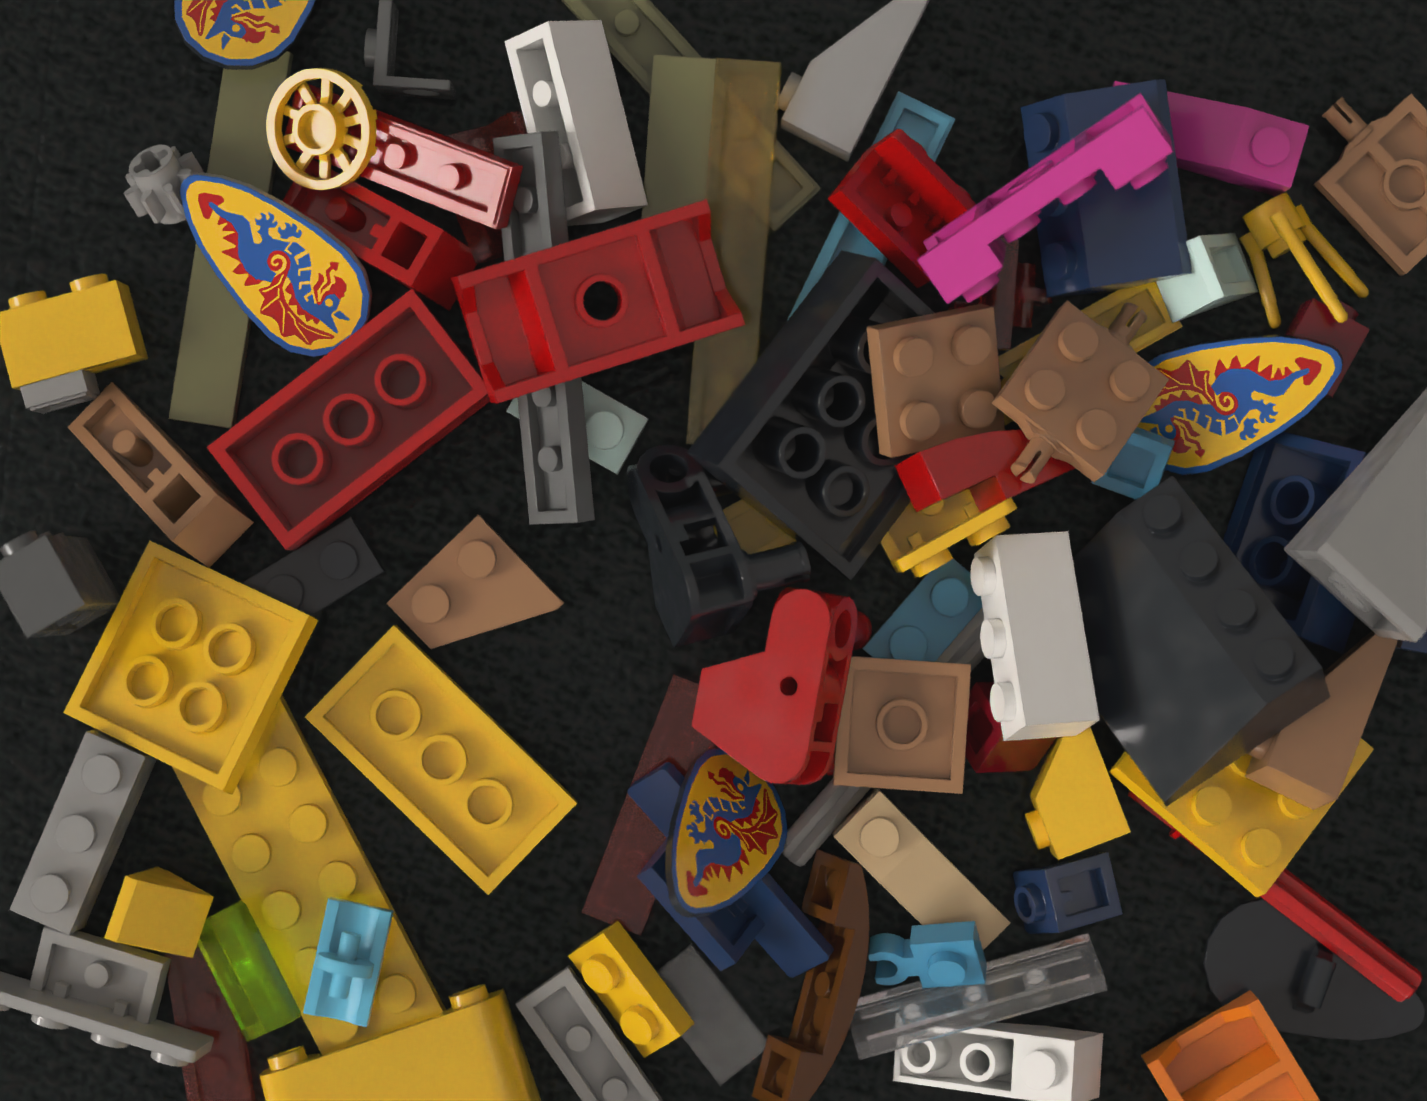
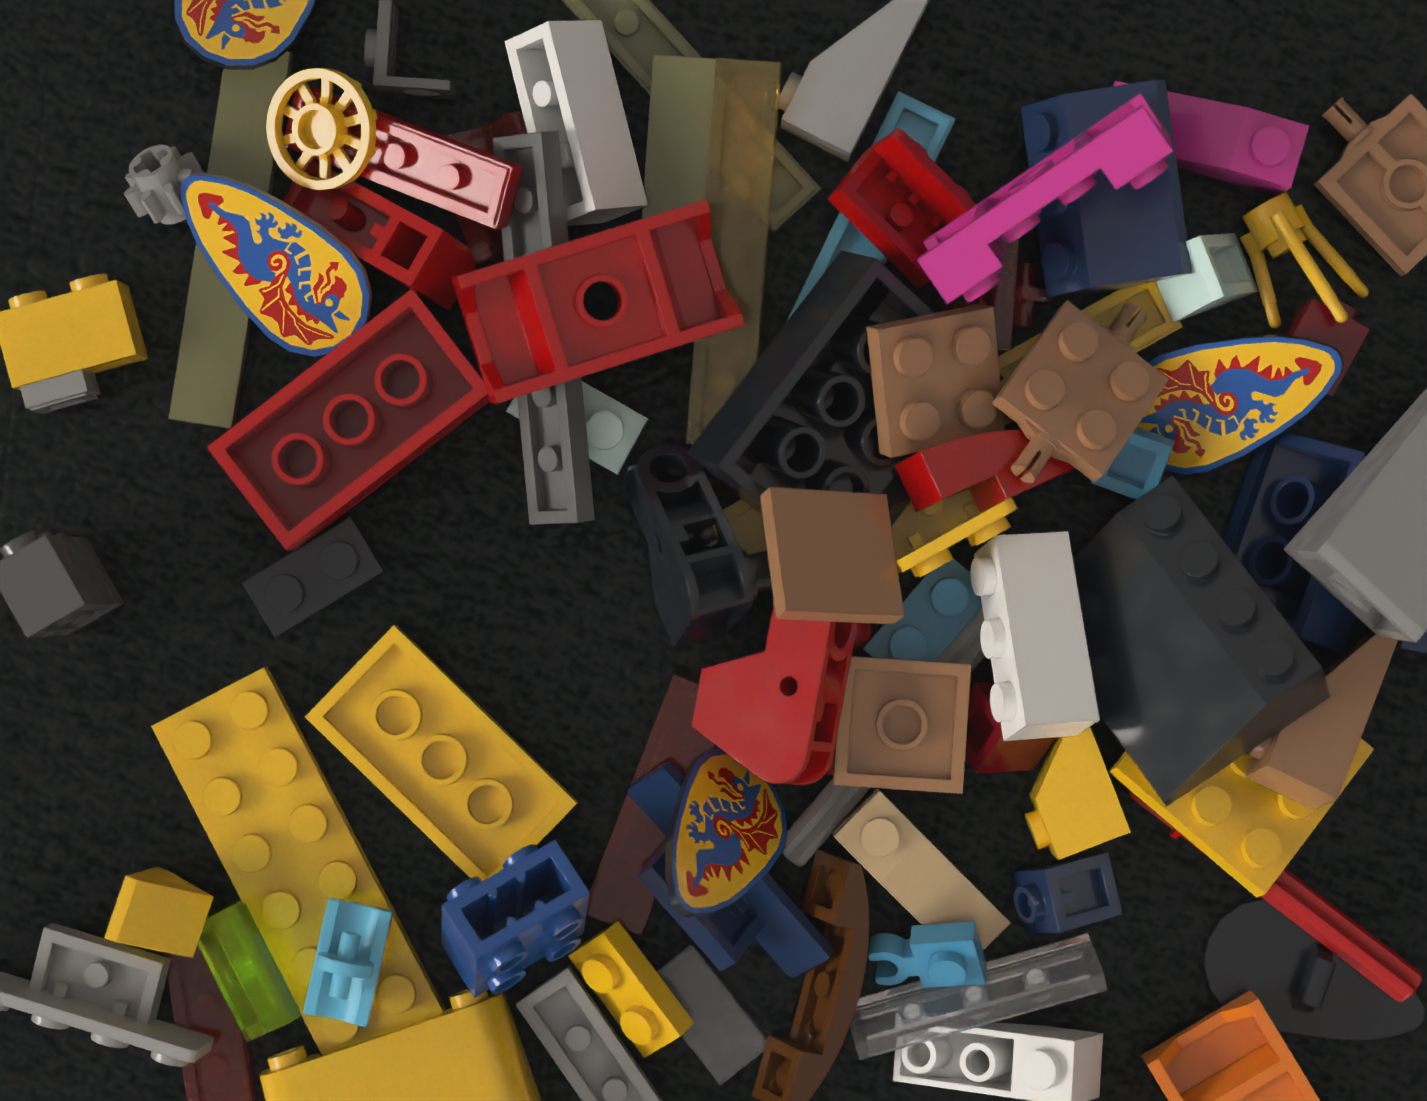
(83, 833): light grey brick -> none
(160, 476): medium nougat slope -> none
(191, 667): yellow plate -> none
(472, 589): medium nougat wing -> none
(514, 918): none -> blue brick
(831, 556): none -> medium nougat tile

